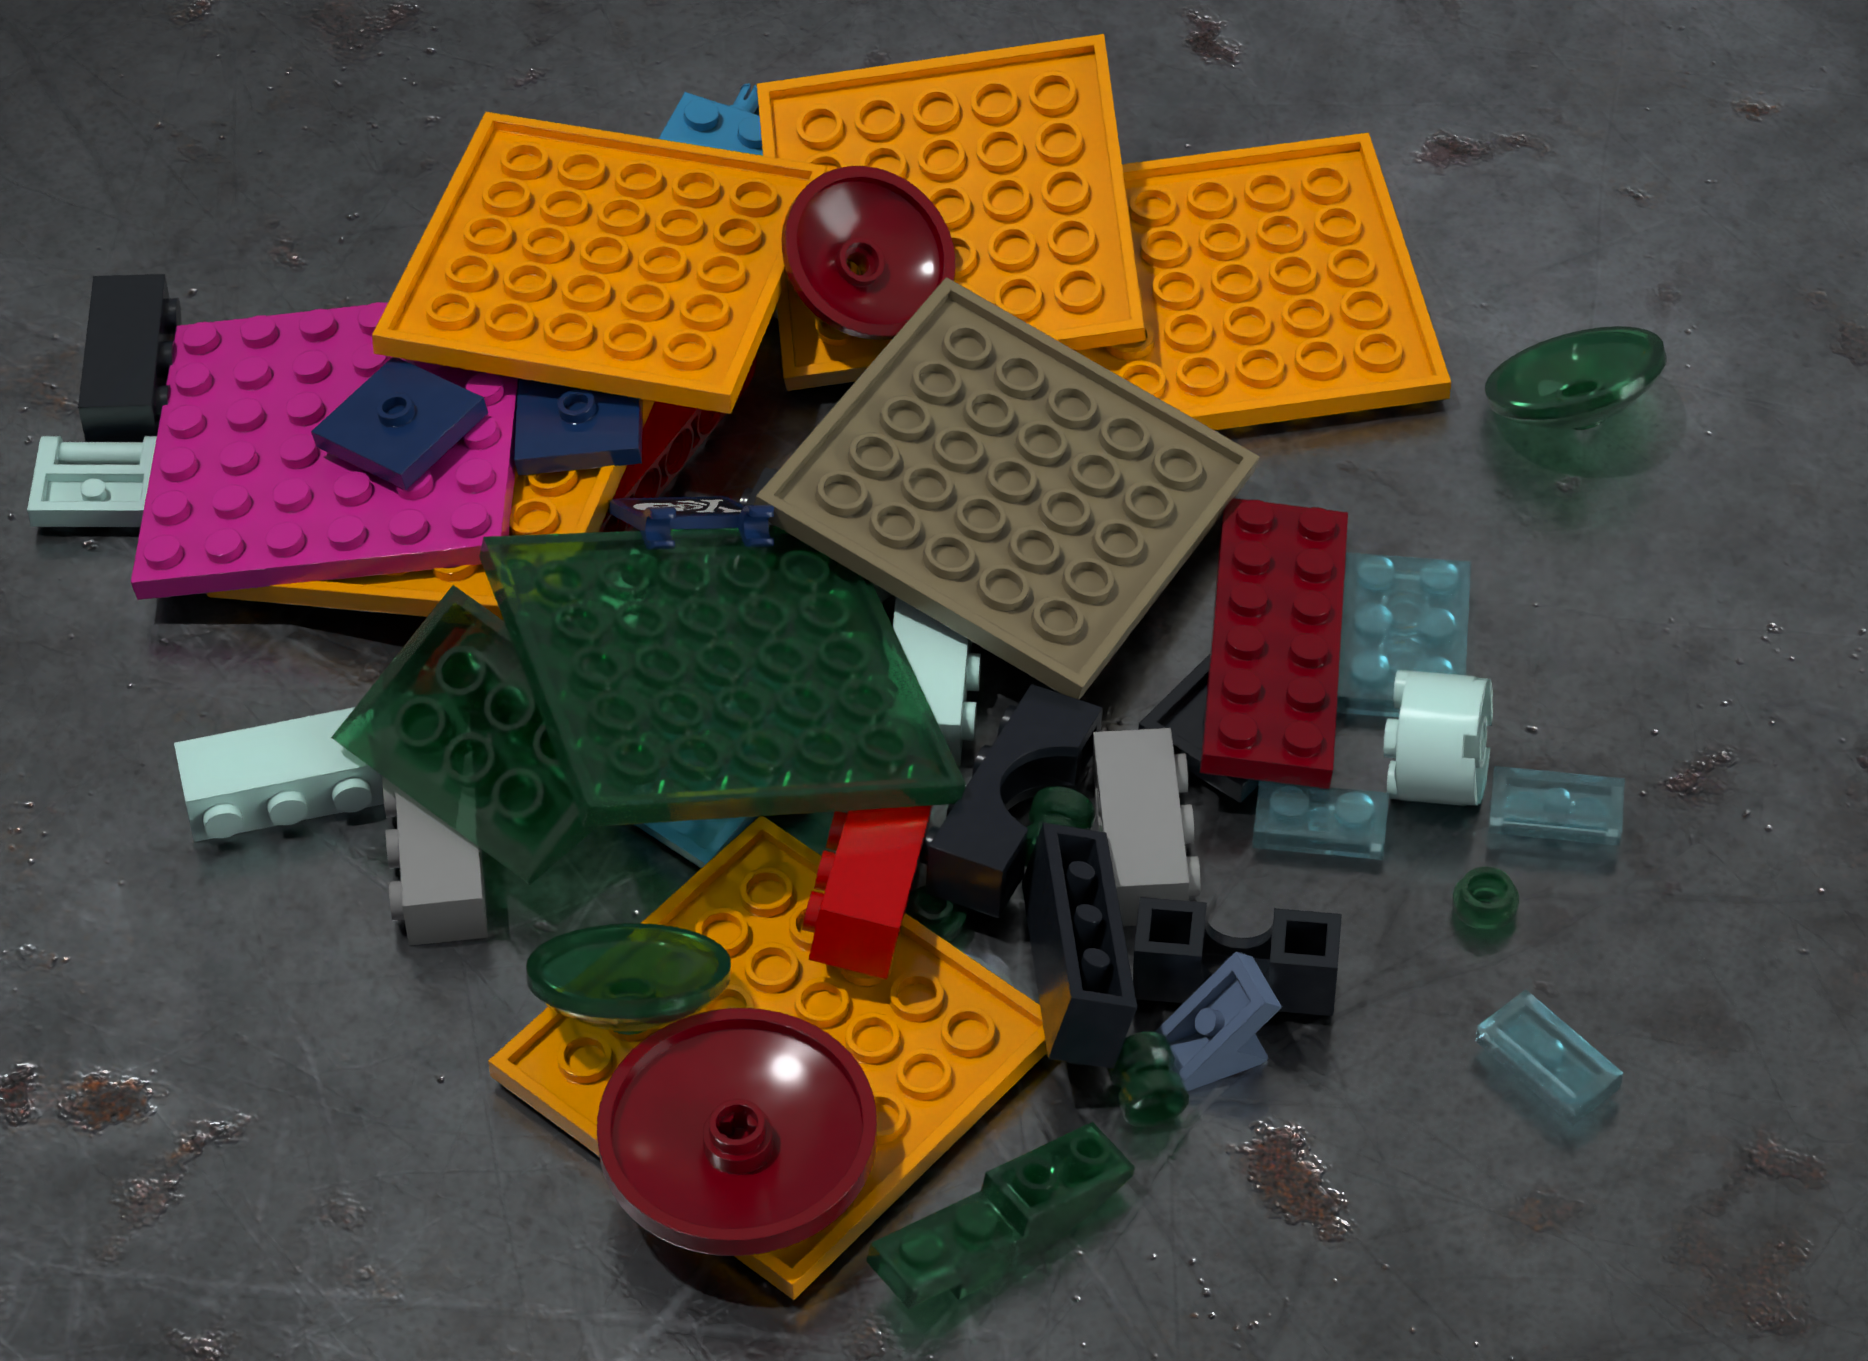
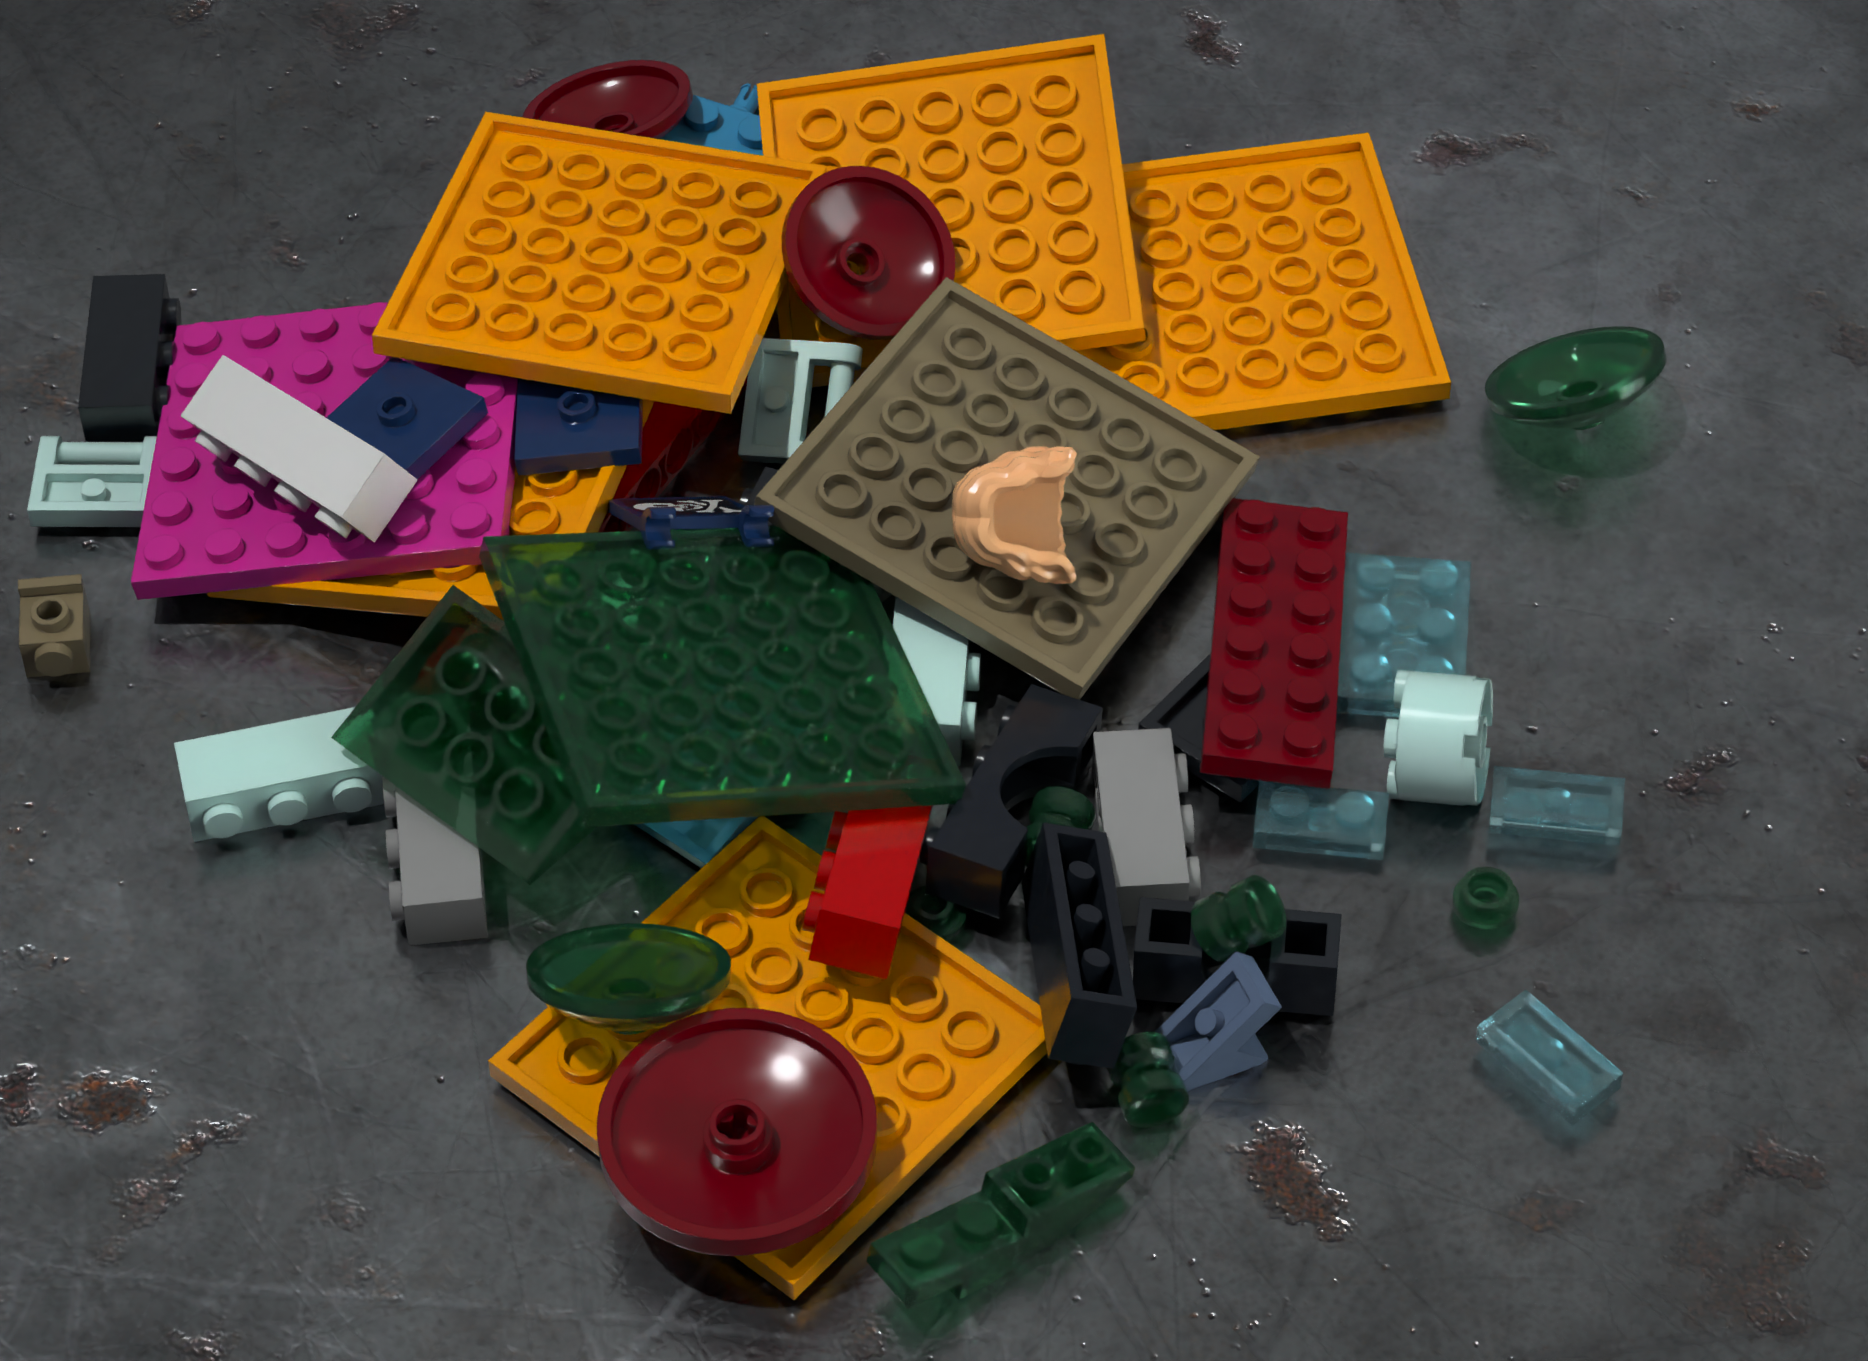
(54, 626): none -> dark tan brick
(299, 449): none -> white brick
(618, 97): none -> dark red dish
(781, 393): none -> light aqua plate
(1012, 514): none -> light nougat hair
(1243, 916): none -> clear green wheel

